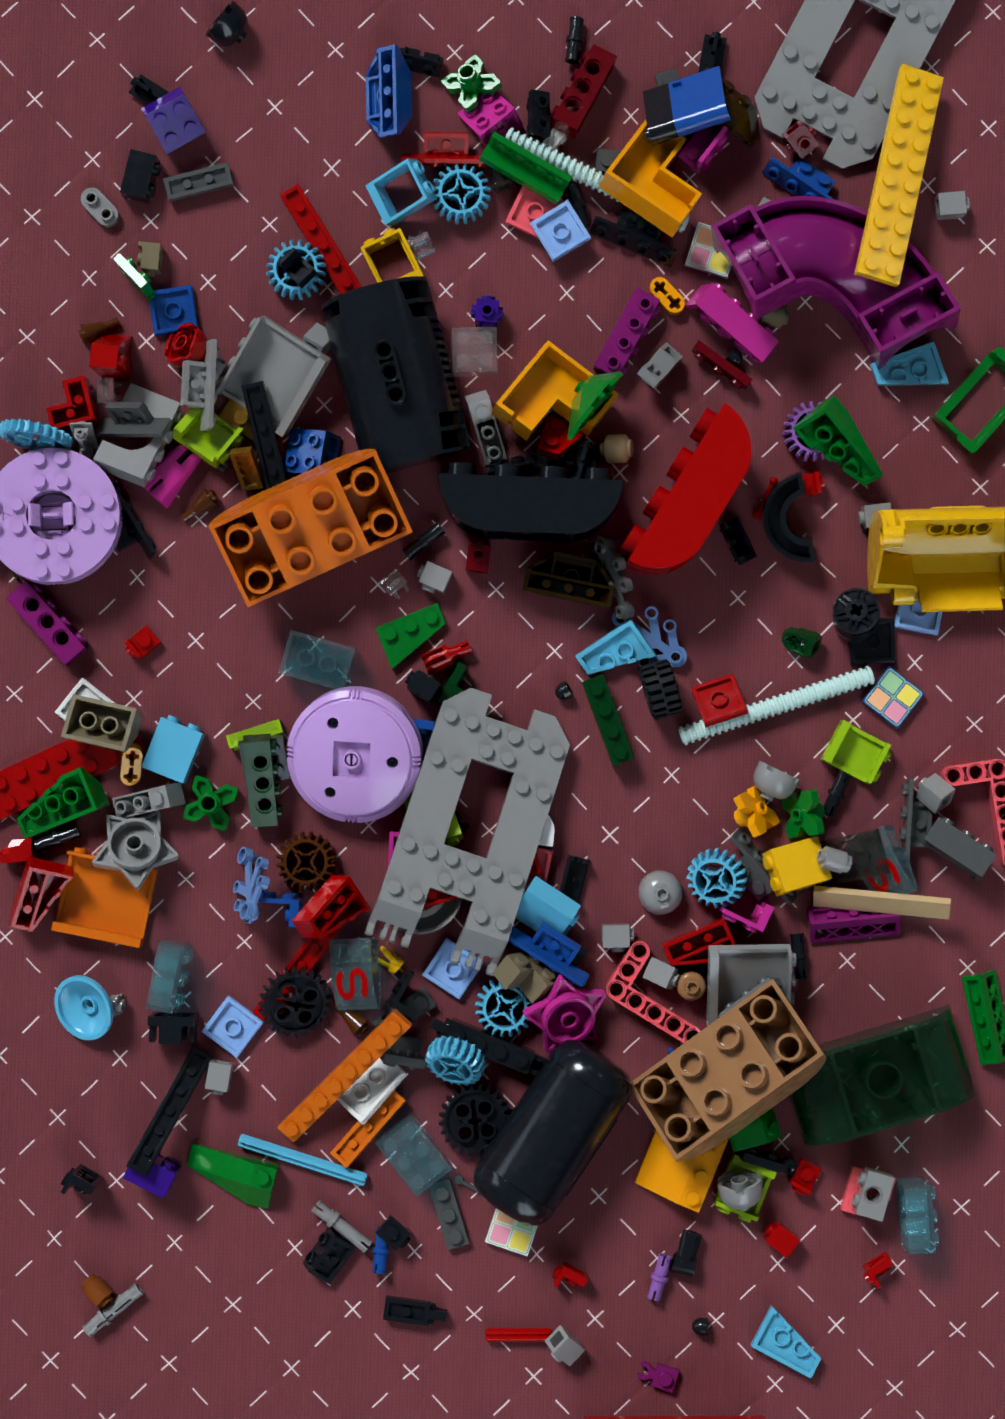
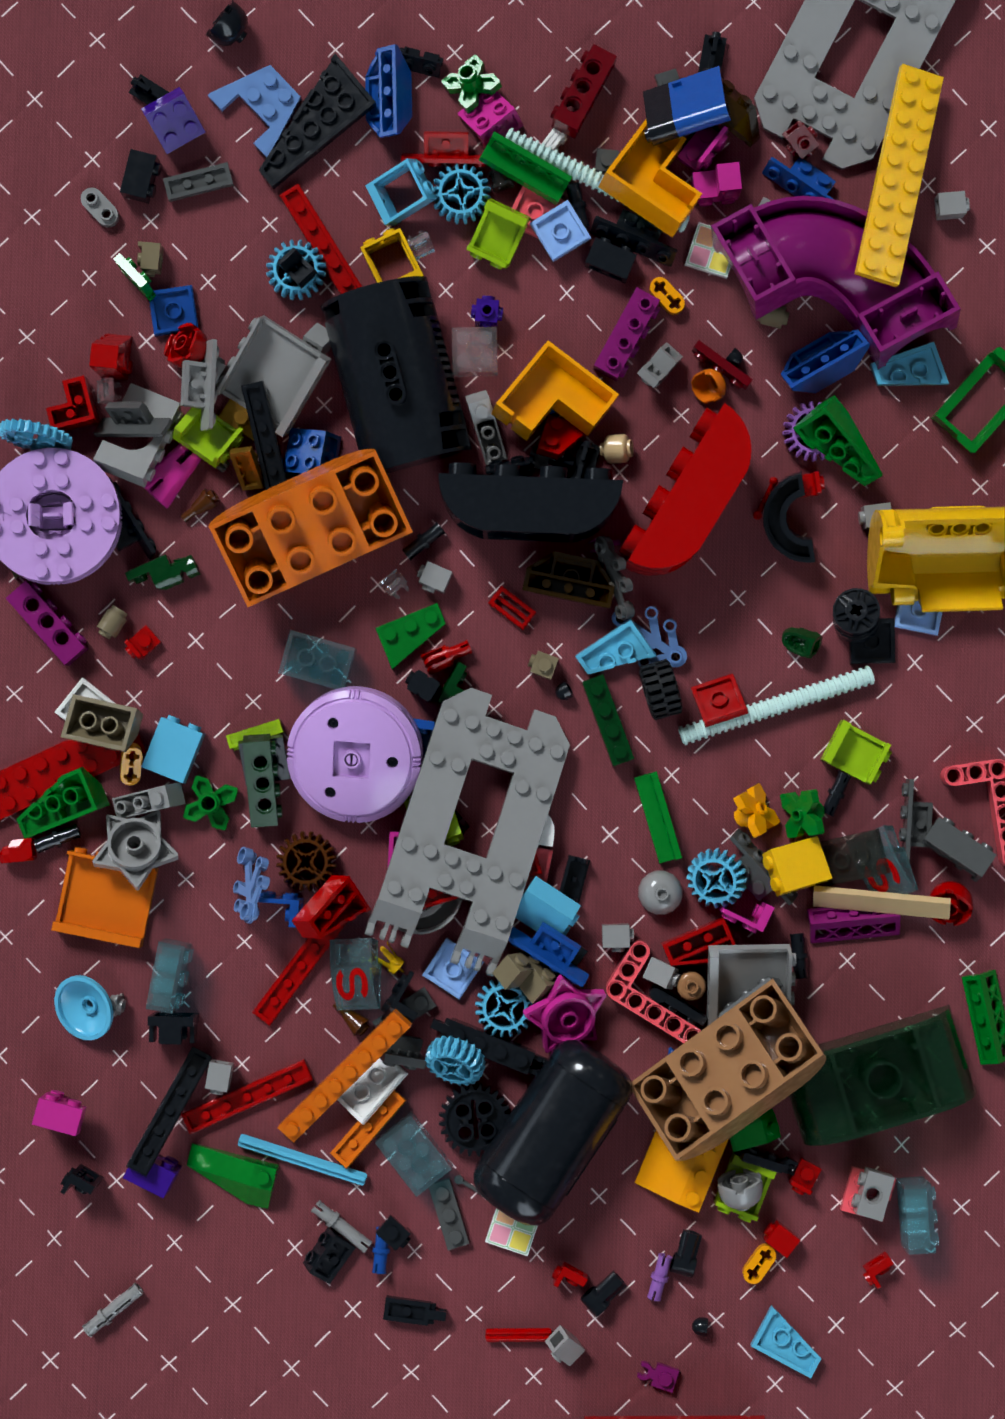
(37, 890): red wedge -> none
(59, 1113): none -> dark pink brick
(84, 437): light grey hinge -> none
(93, 331): reddish brown cone -> none
(97, 1291): dark orange brick -> none
(112, 622): none -> dark tan brick
(163, 572): none -> dark green plate
(232, 1026): light blue tile -> none
(247, 1096): none -> red tile
(268, 97): none -> medium blue wing
(290, 1019): black gear -> none
(322, 117): none -> black wing
(478, 557): dark red brick -> none
(497, 596): none -> red tile
(498, 234): none -> lime panel
(538, 115): black bracket -> none
(543, 664): none -> dark tan brick
(574, 40): black pin -> none
(590, 399): green wedge -> none
(599, 1296): none -> black piece
(610, 259): none -> black brick
(657, 817): none -> green fence
(677, 1005): none -> black hinge
(708, 385): none -> orange hair
(718, 184): none -> dark pink brick
(733, 321): dark pink wedge -> none
(738, 540): black hinge -> none
(754, 1260): none -> light orange beam
(773, 782): light grey cylinder -> none
(825, 361): none -> blue wedge
(834, 860): light grey brick -> none
(892, 697): tile -> none
(935, 792): light grey brick -> none
(961, 902): none -> red cylinder

